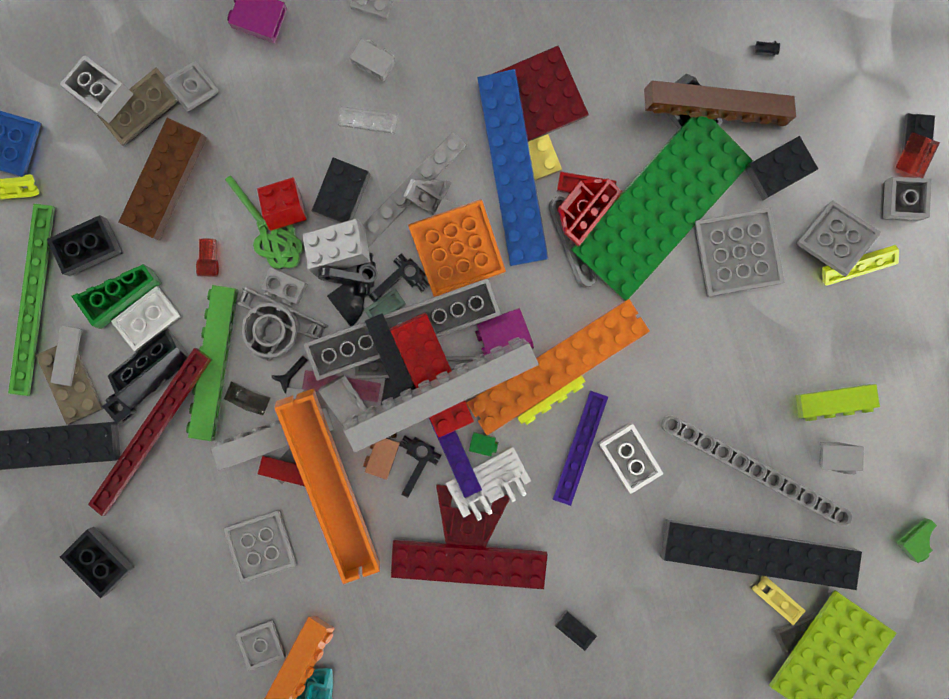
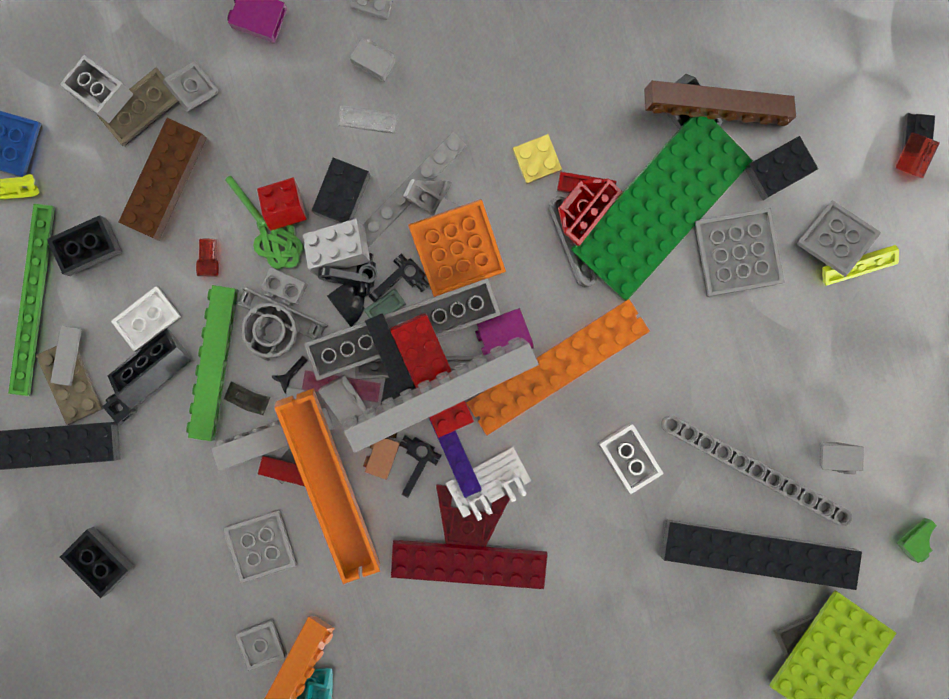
(115, 295): green wedge -> none
(149, 431): dark red plate -> none
(483, 444): green brick -> none
(512, 167): blue plate -> none
(544, 406): neon yellow plate -> none
(547, 93): dark red plate -> none
(575, 630): black plate -> none
(580, 448): dark purple plate -> none
(767, 47): black pin -> none
(779, 600): light yellow plate -> none
(837, 401): lime brick -> none
(907, 198): light grey brick -> none

